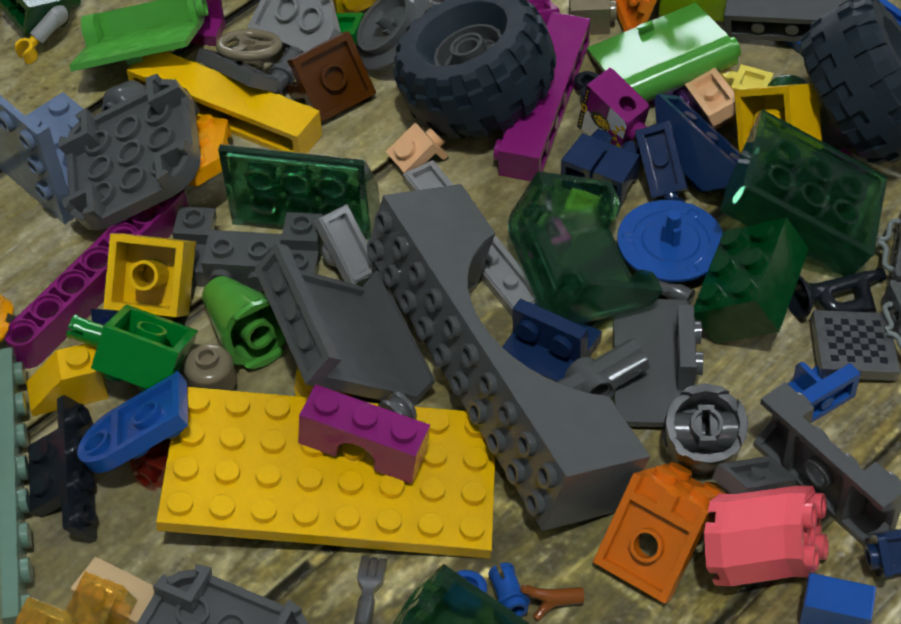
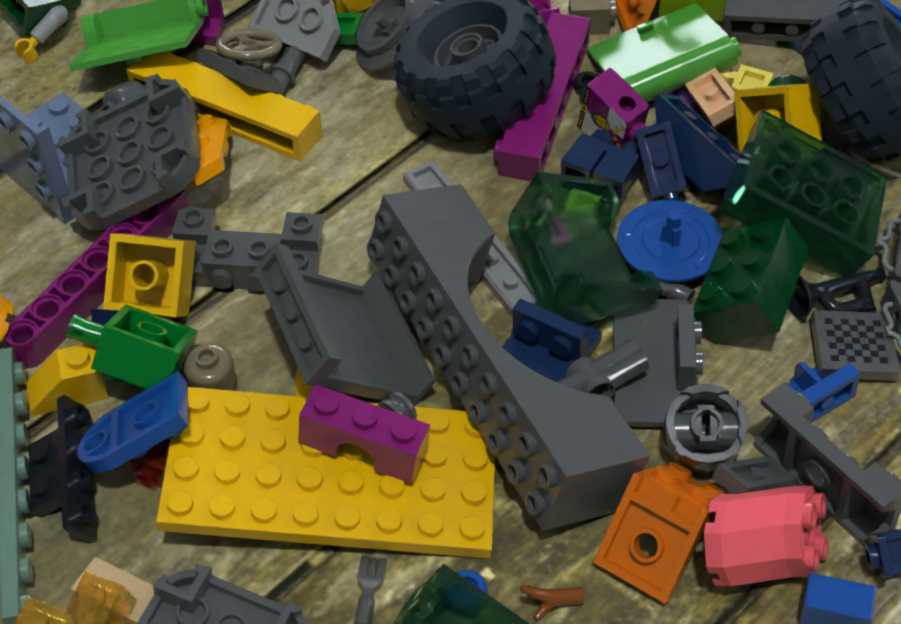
(243, 322): bright green cone -> none
(272, 182): clear green slope -> none
(330, 76): reddish brown bracket -> none
(345, 245): light grey tile -> none
(416, 148): light nougat bracket -> none
(508, 589): blue pin -> none

